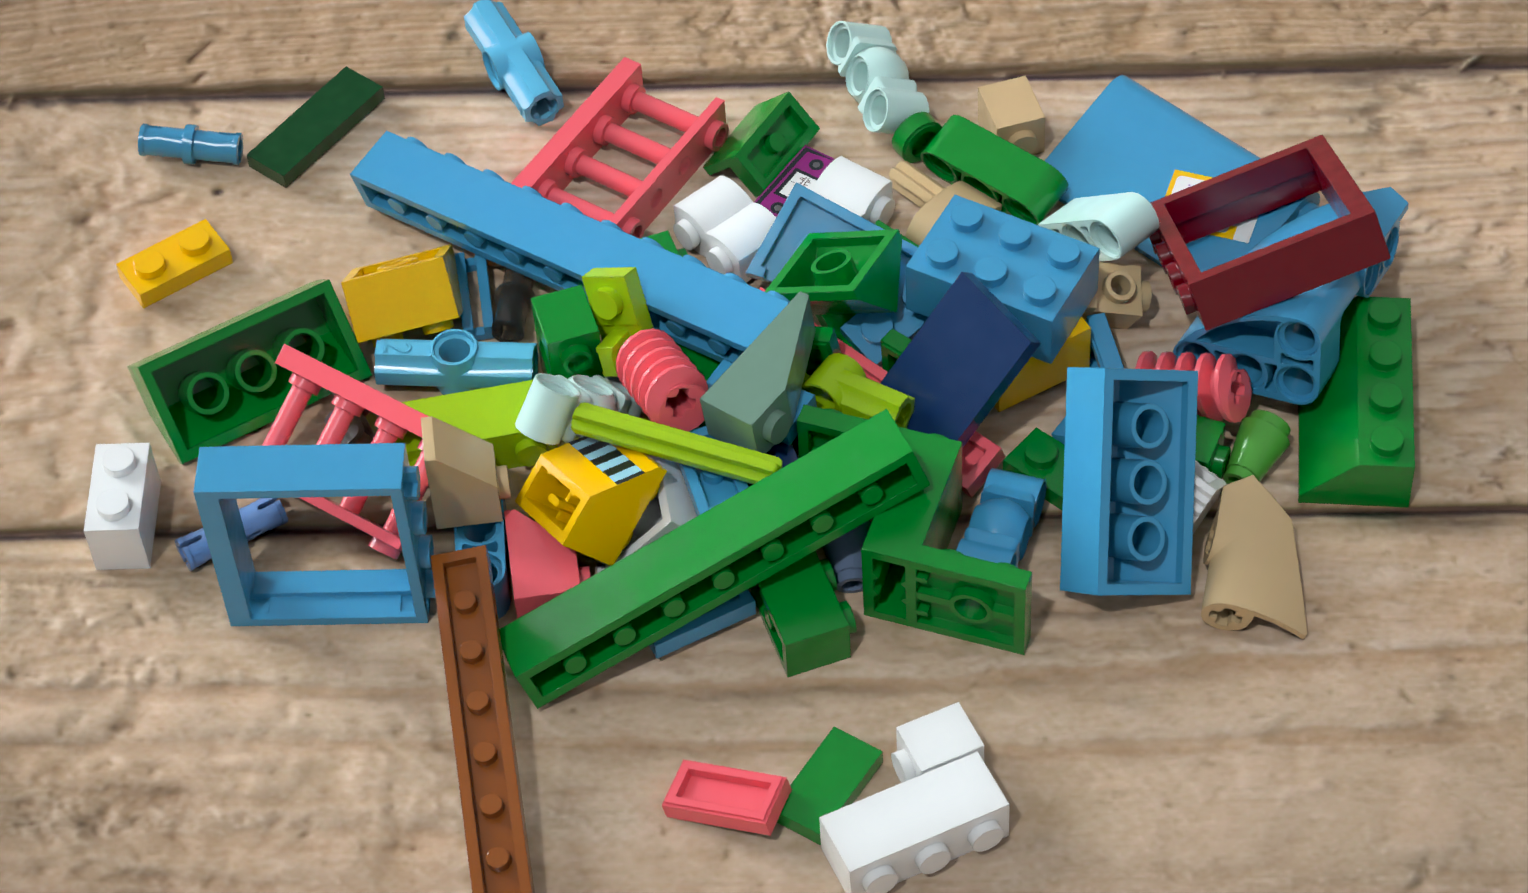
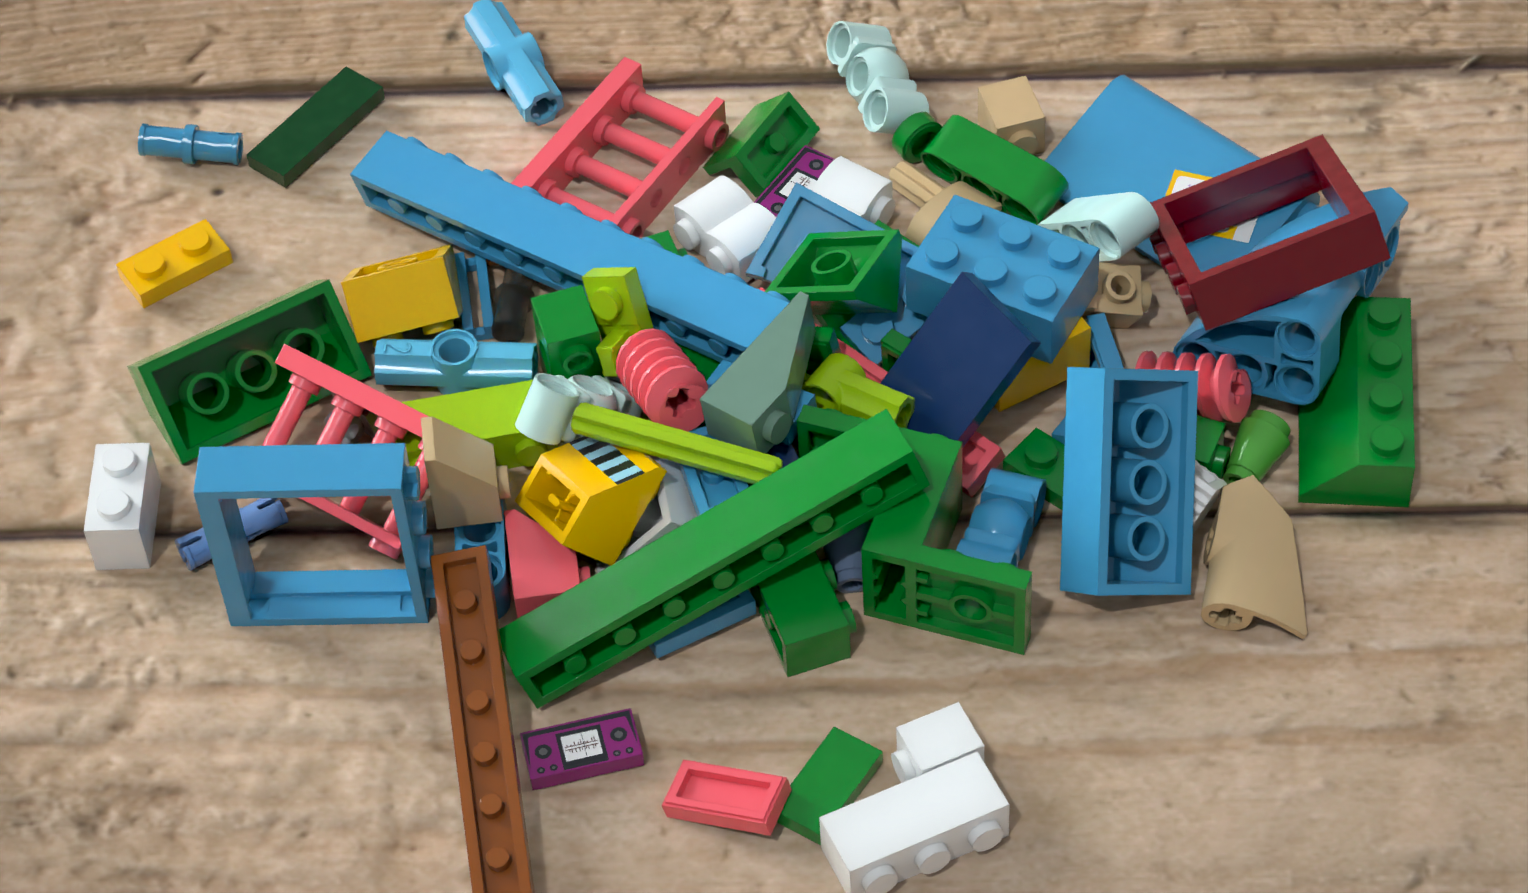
(582, 749): none -> tile

